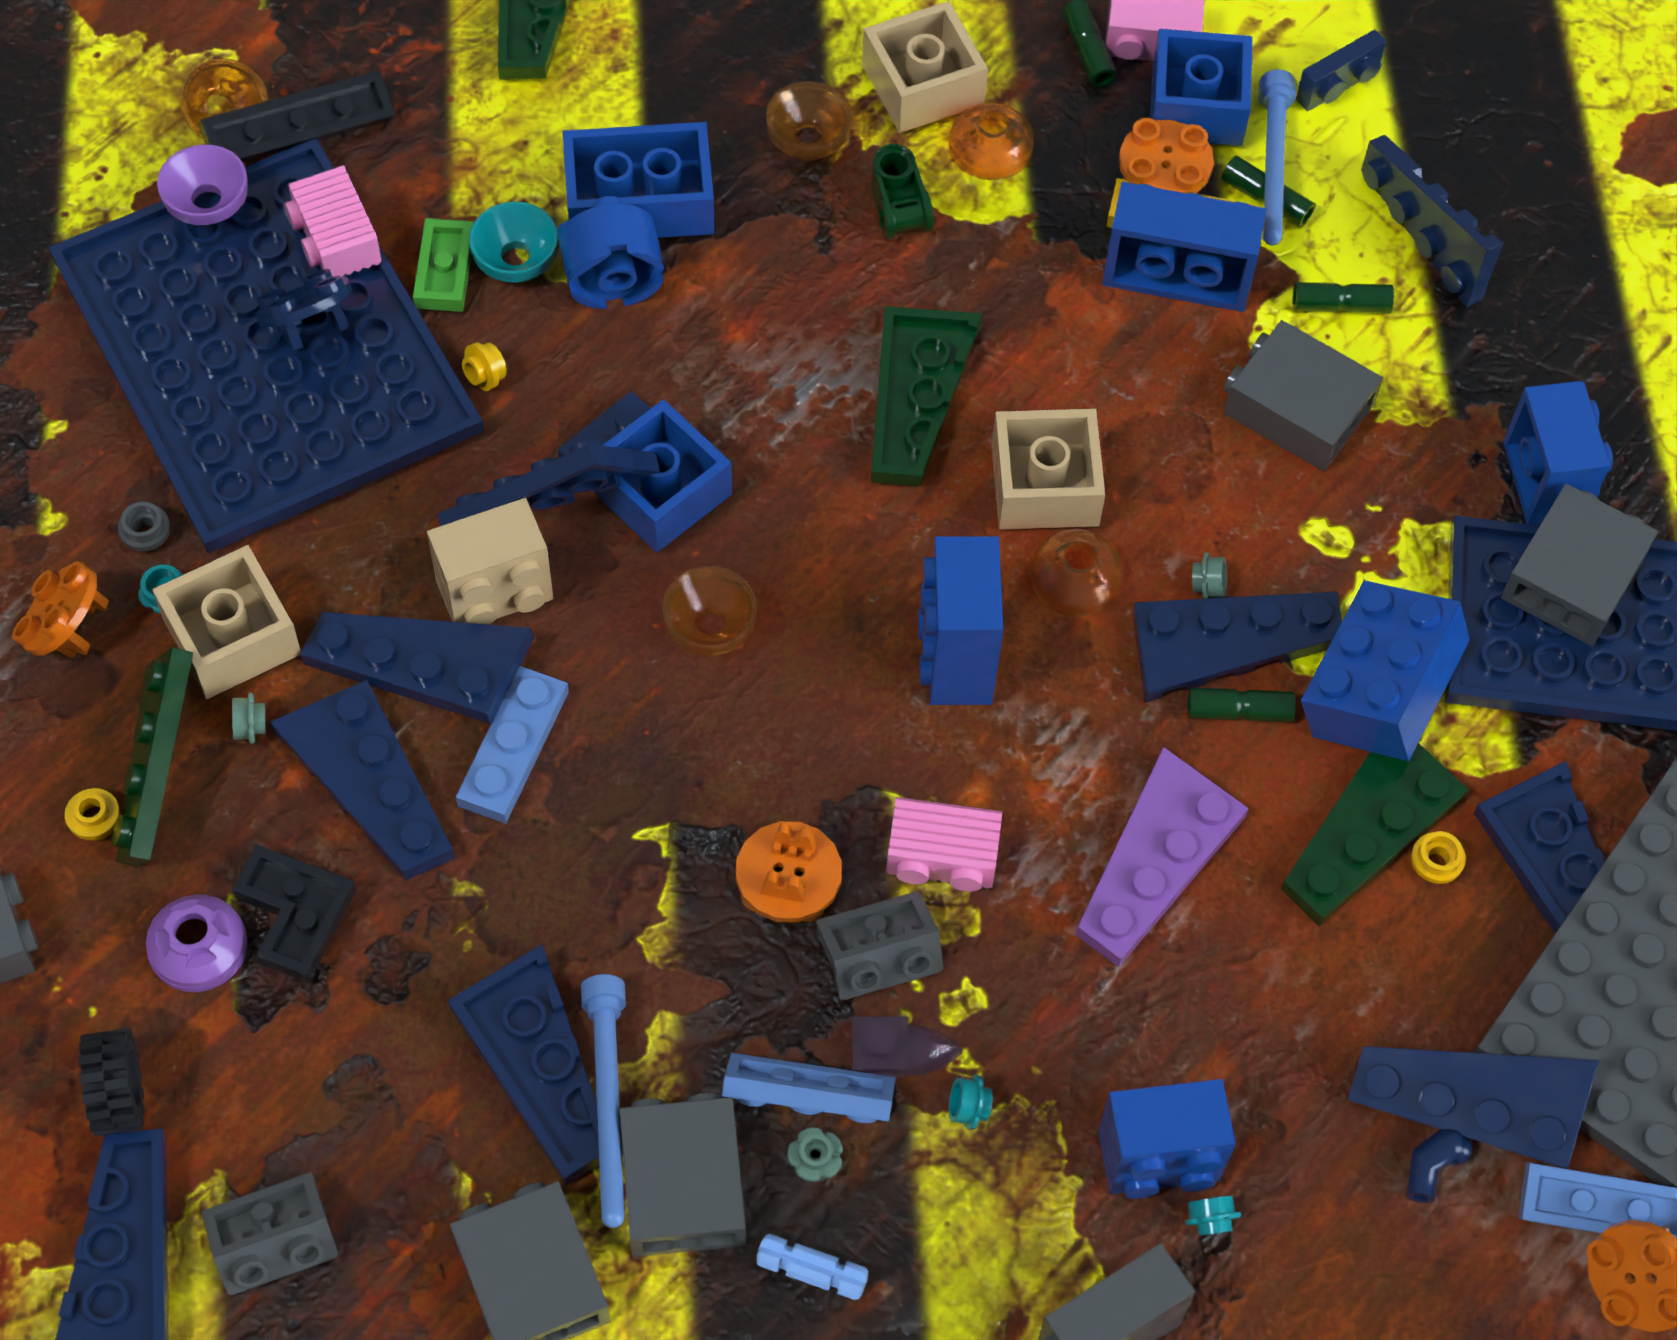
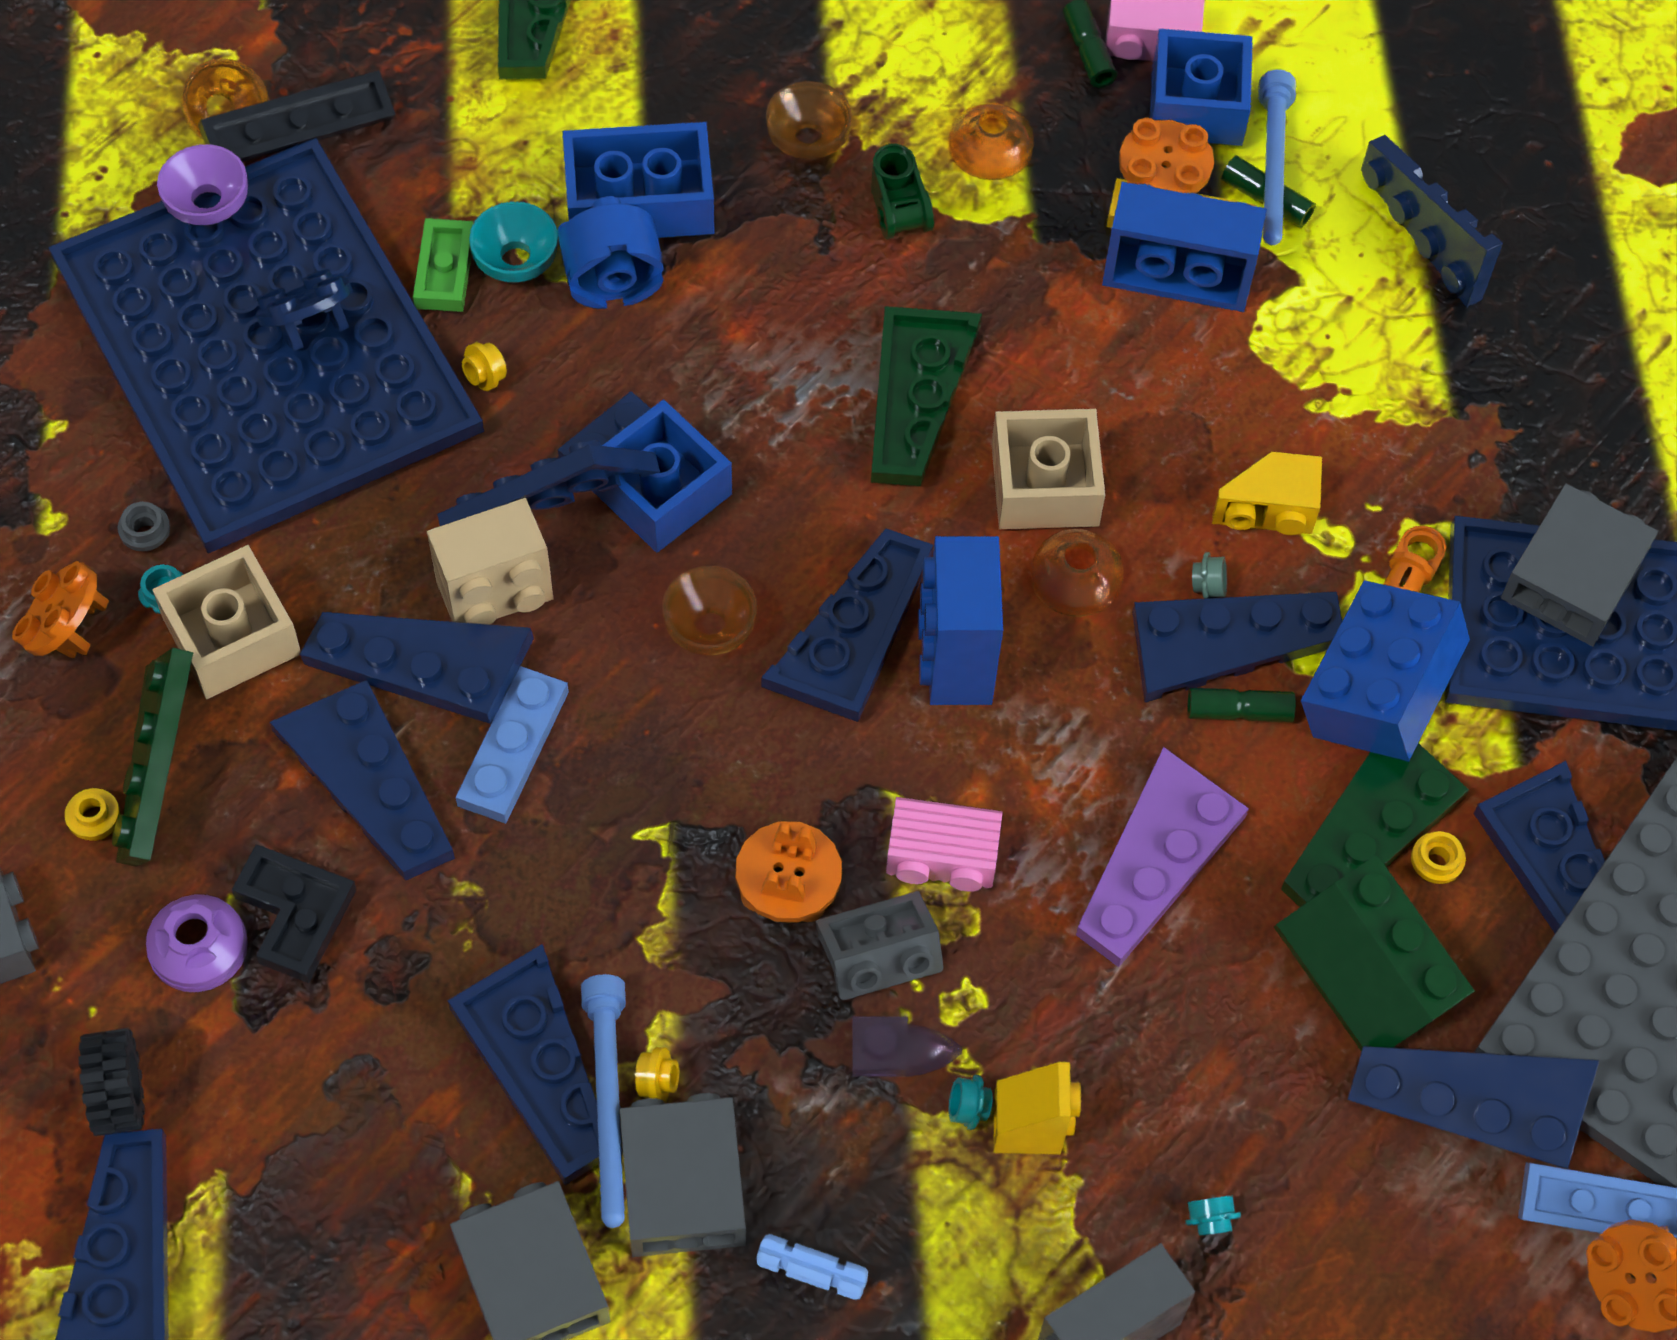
(248, 718): sand green plate -> none
(269, 1234): dark grey bracket -> none
(333, 222): bright pink brick -> none
(656, 1074): none -> yellow plate
(809, 1088): medium blue plate -> none
(815, 1169): sand green plate -> none
(850, 638): none -> dark blue wing
(924, 66): tan brick -> none
(1035, 1110): none -> yellow slope
(1166, 1138): blue brick -> none
(1273, 494): none -> yellow slope
(1301, 394): dark grey brick -> none
(1336, 297): dark green piece -> none
(1340, 70): dark blue plate -> none
(1373, 957): none -> dark green slope
(1412, 568): none -> orange connector
(1430, 1156): dark blue arm -> none
(1555, 443): blue brick -> none

